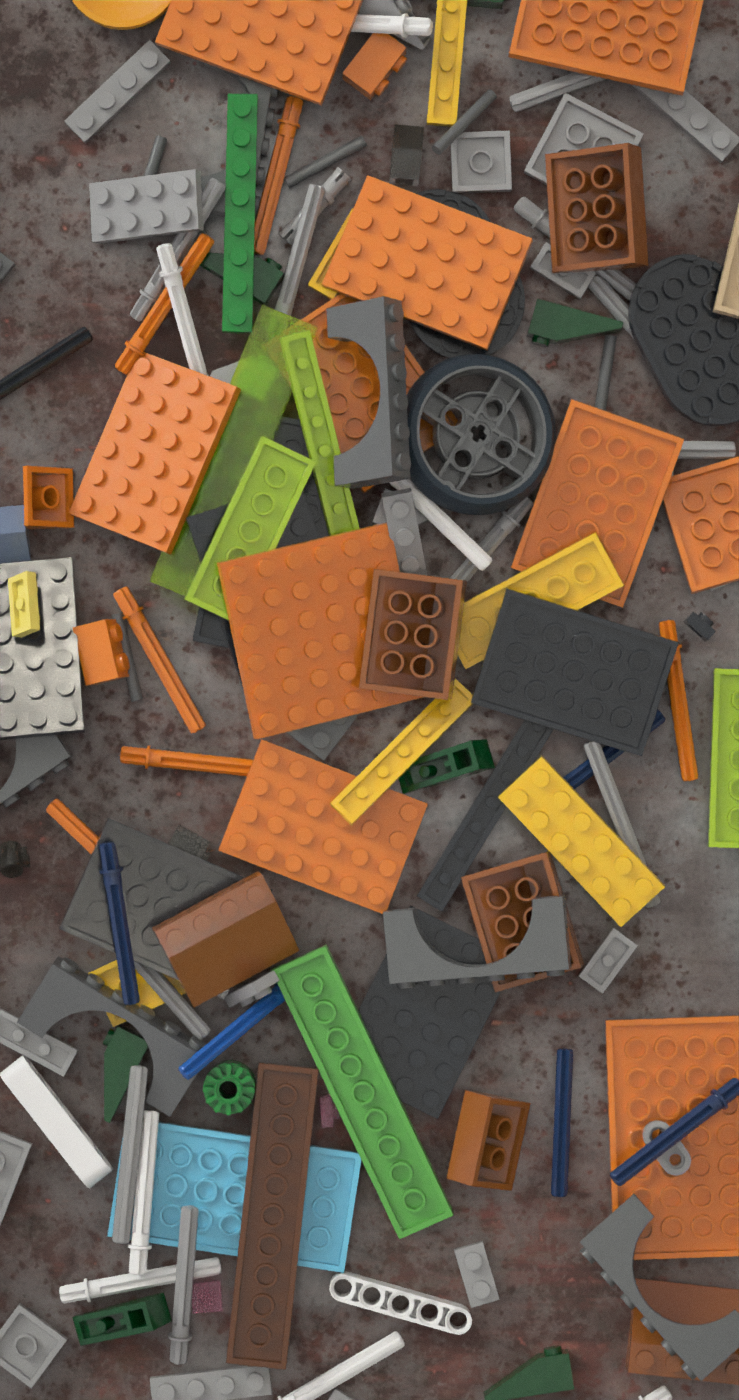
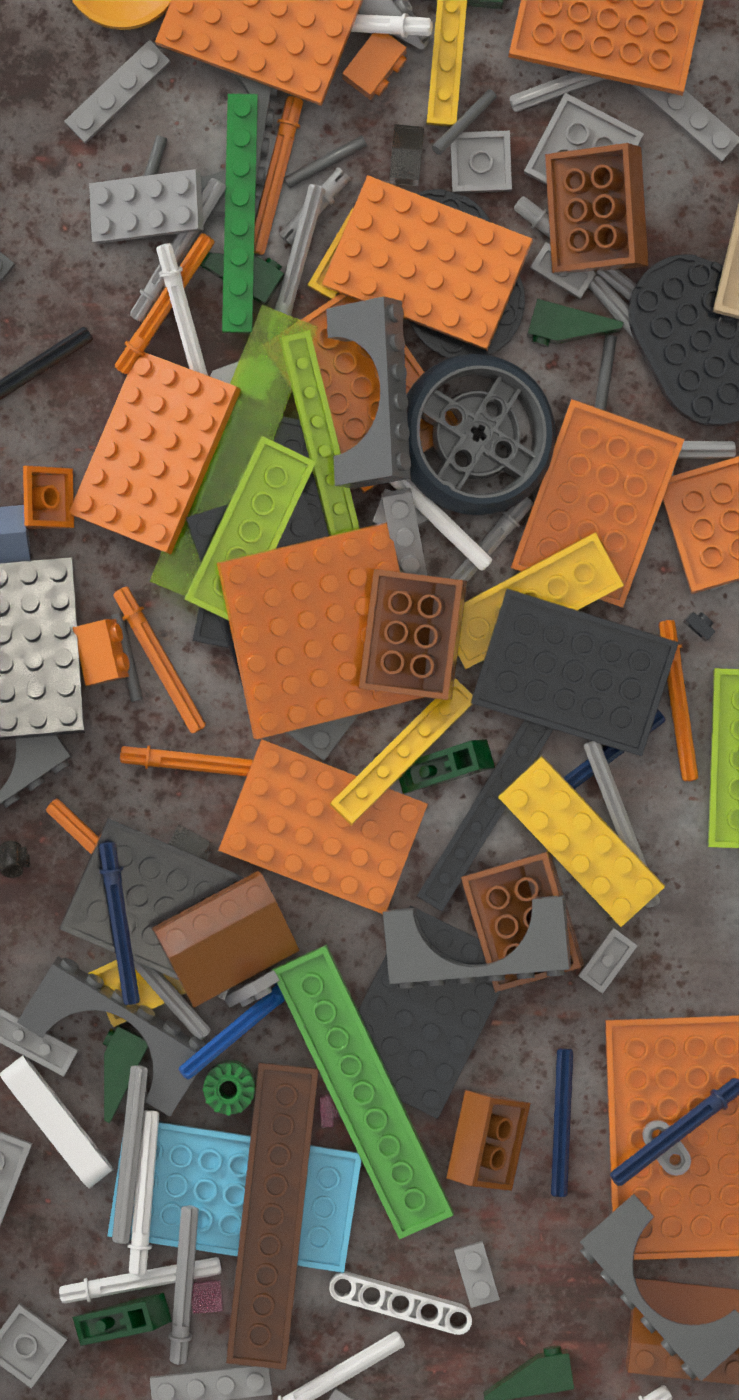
(24, 604): light yellow plate -> none

